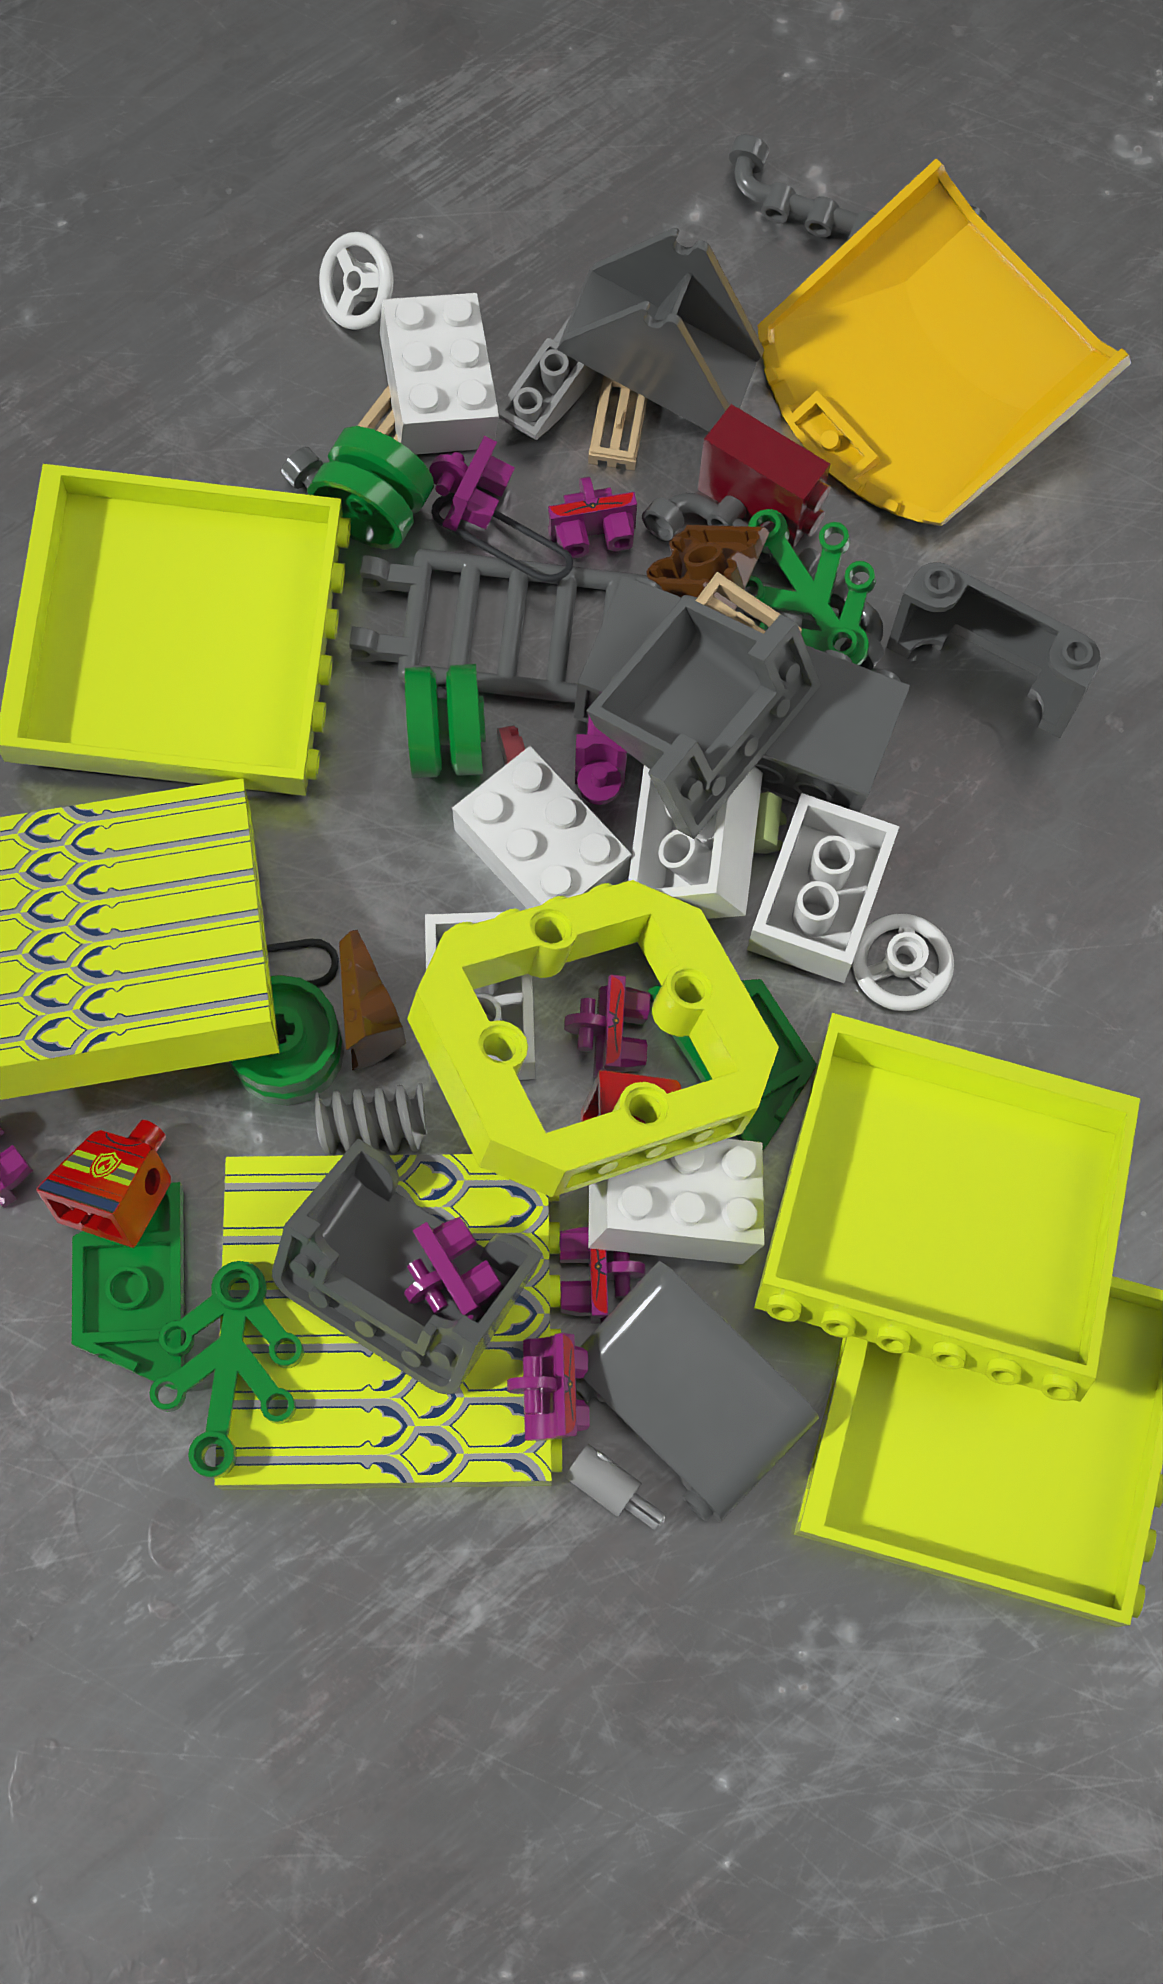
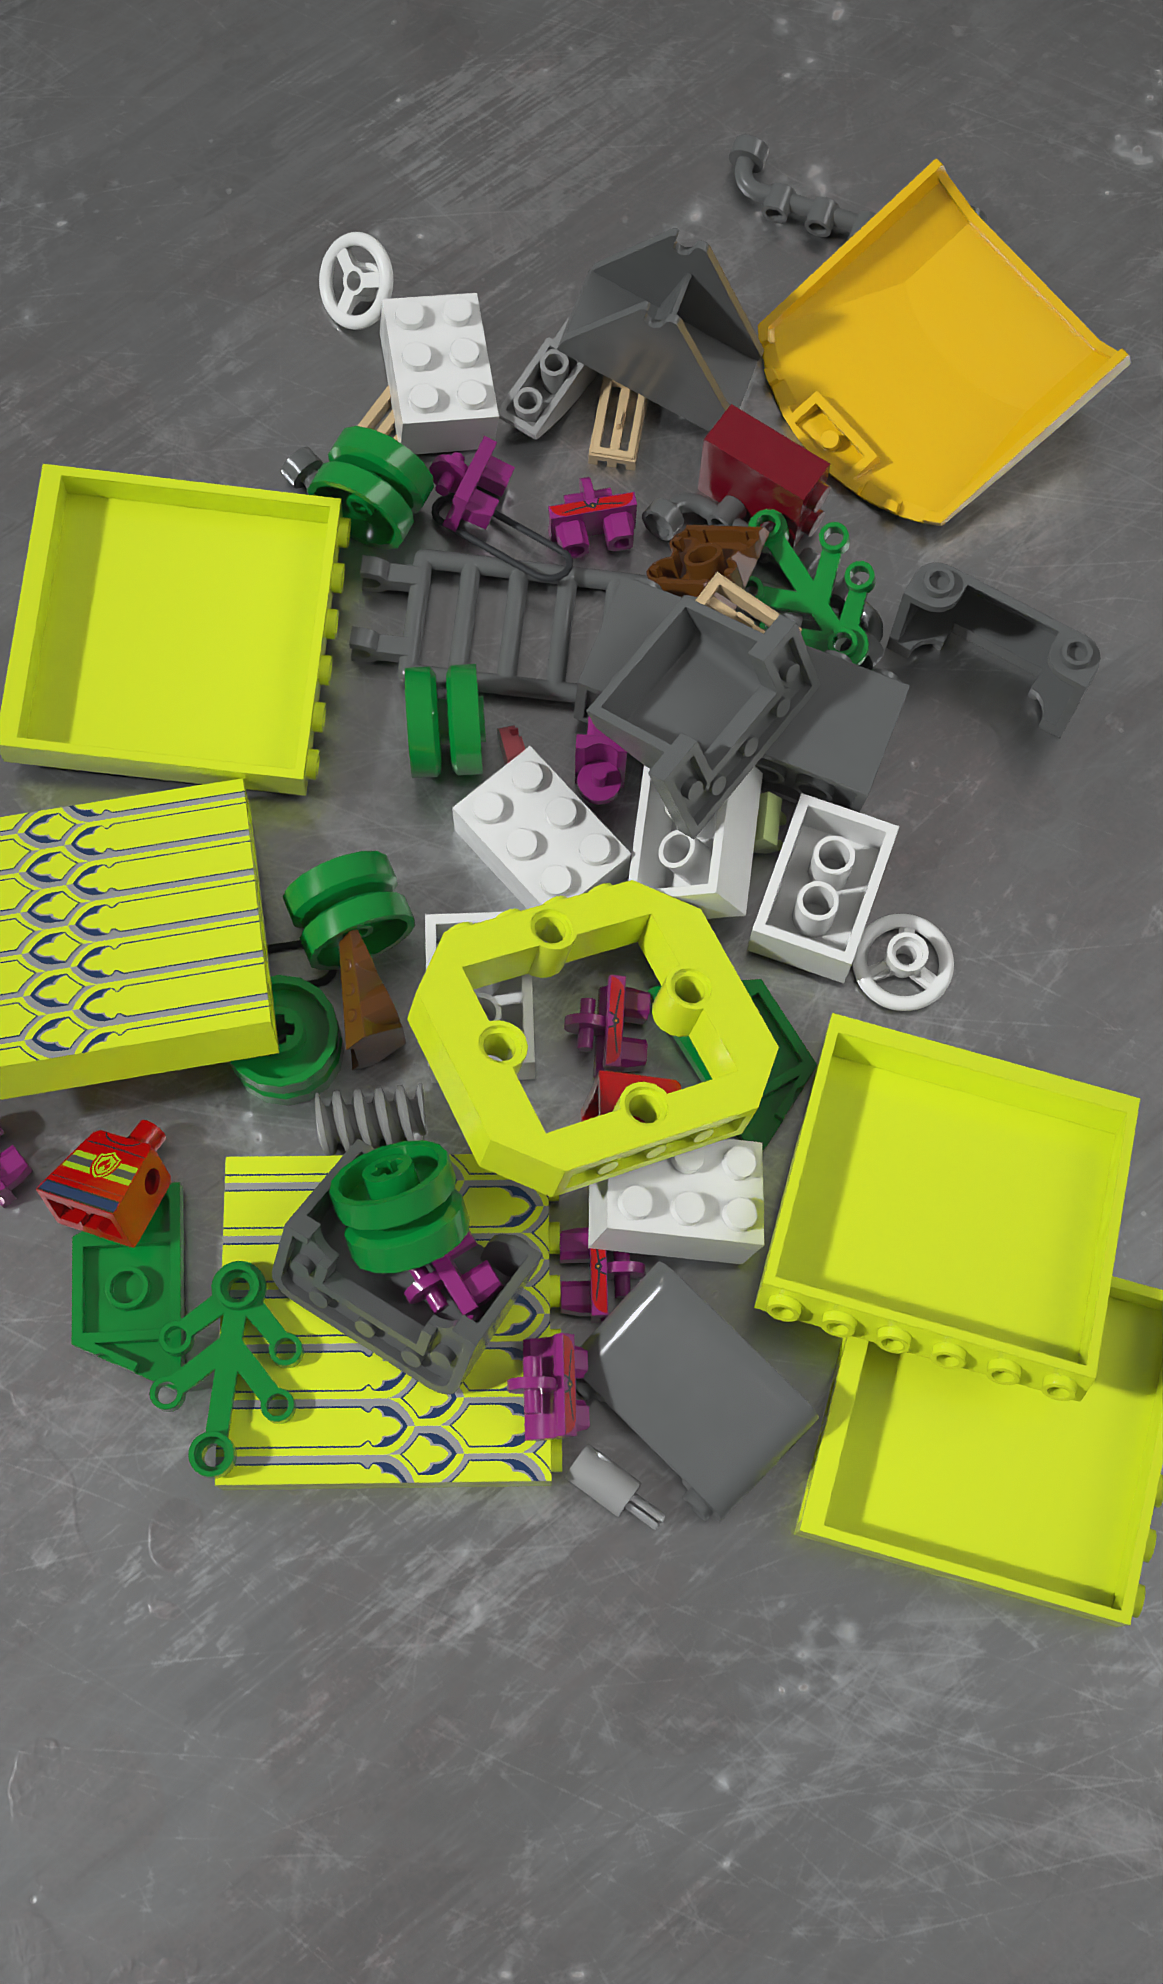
(344, 897): none -> green wheel
(400, 1206): none -> green wheel

